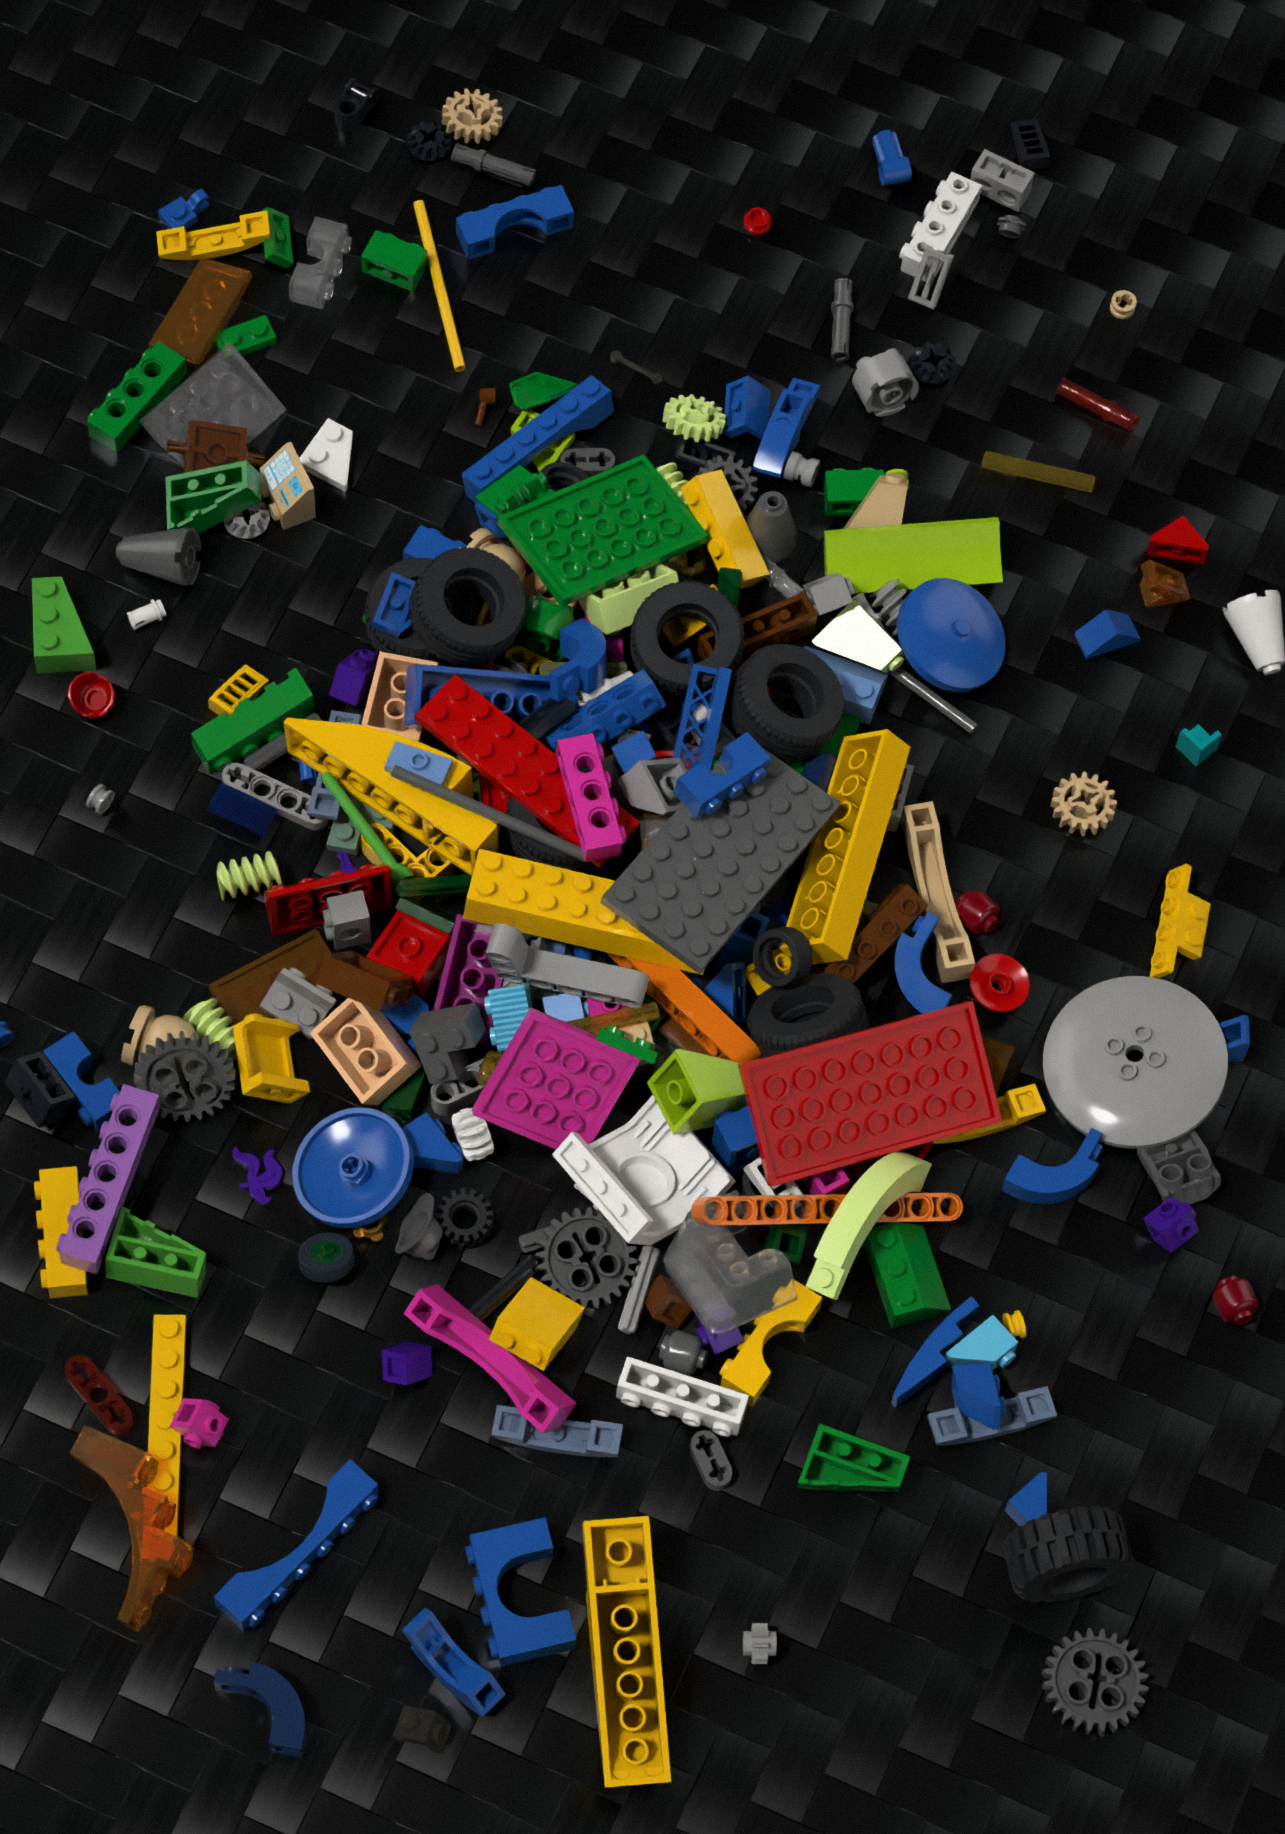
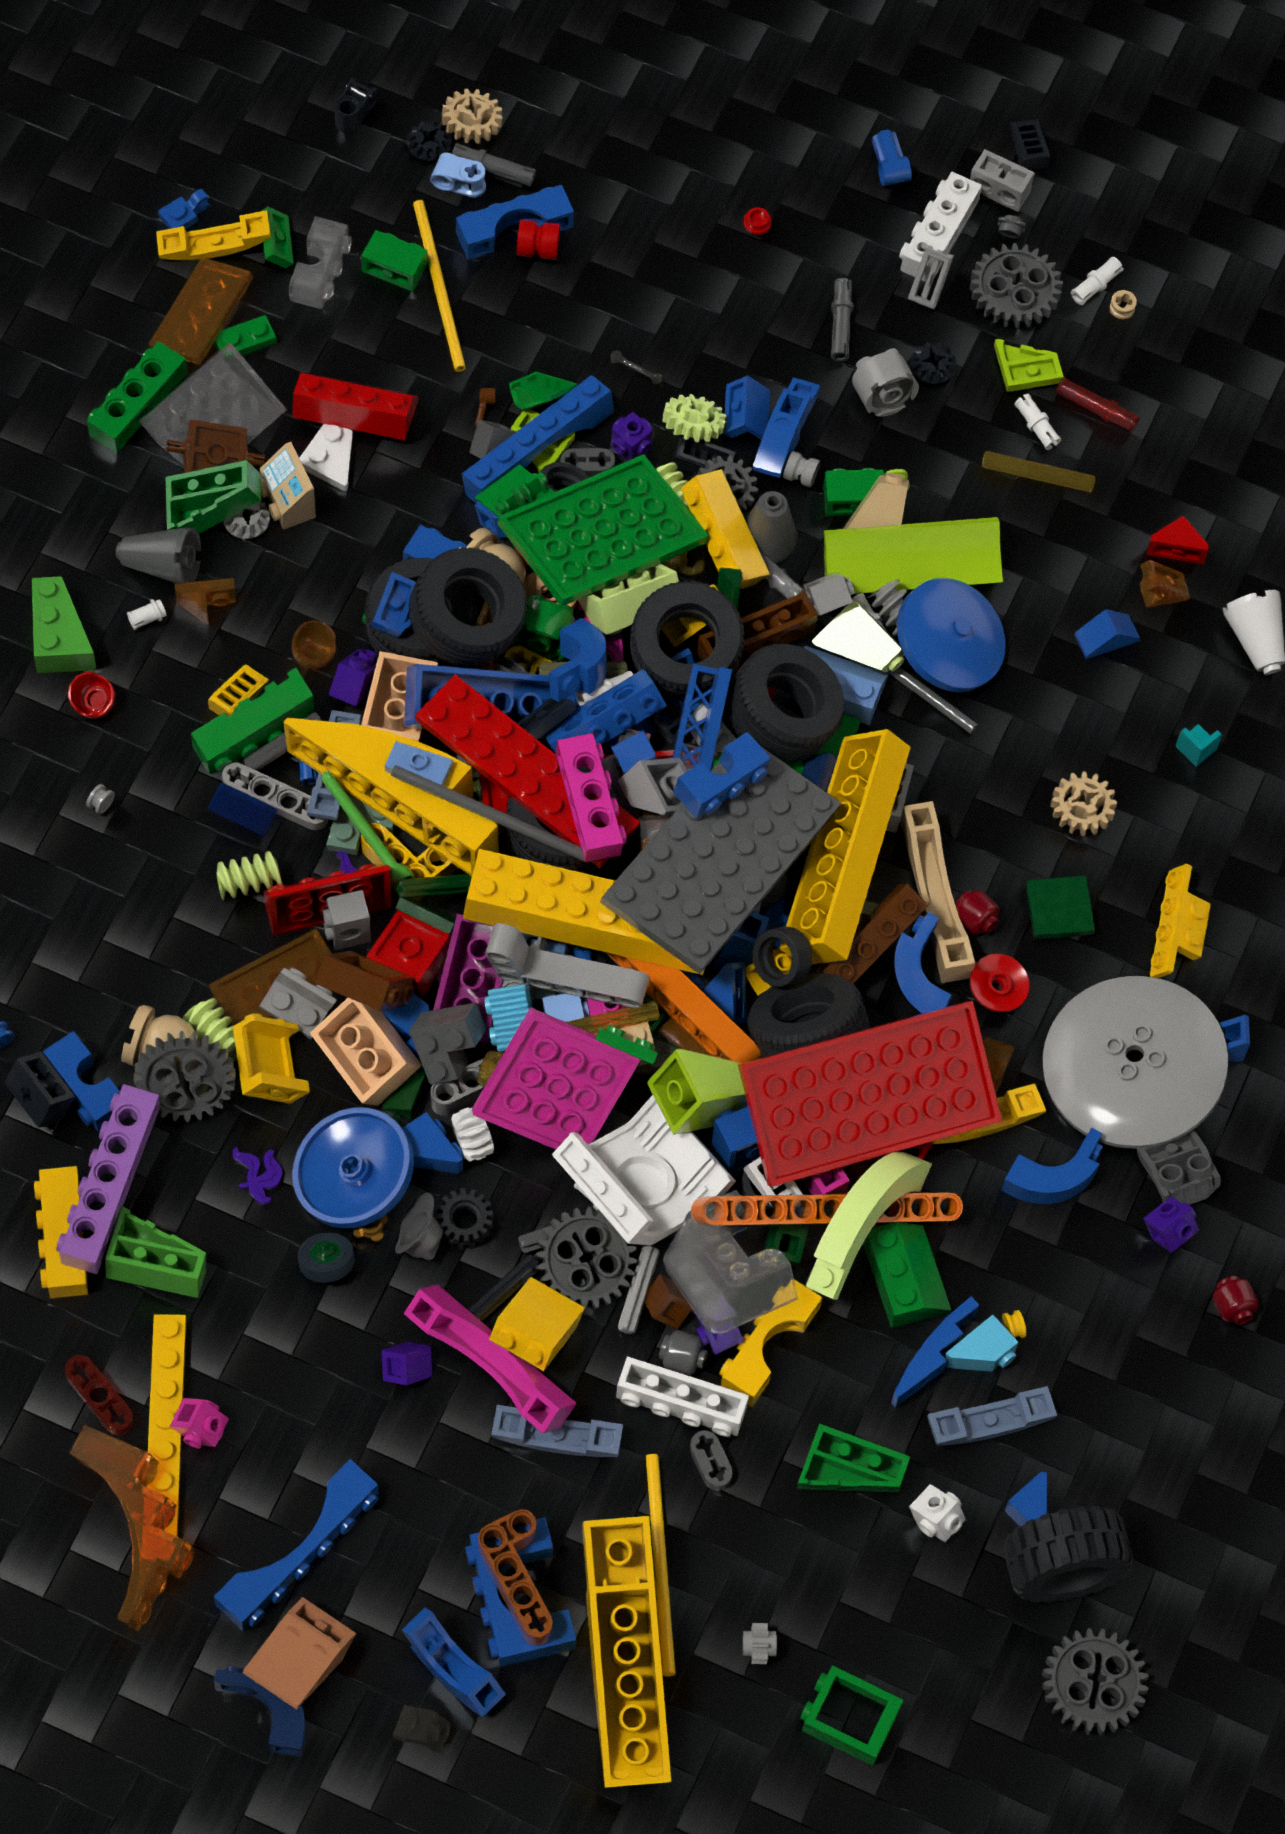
(197, 595): none -> clear orange slope
(300, 1653): none -> nougat slope
(313, 644): none -> clear orange hair
(353, 406): none -> red slope
(456, 174): none -> light blue piece
(488, 437): none -> dark grey panel
(519, 1582): none -> dark orange beam
(538, 239): none -> red wheel
(631, 436): none -> dark purple brick
(660, 1565): none -> yellow piece
(839, 1740): none -> green window
(937, 1513): none -> white brick
(977, 1392): blue slope -> none
(1016, 285): none -> dark grey gear
(1027, 366): none -> lime wing
(1037, 421): none -> white pin
(1060, 907): none -> dark green tile
(1097, 280): none -> white pin

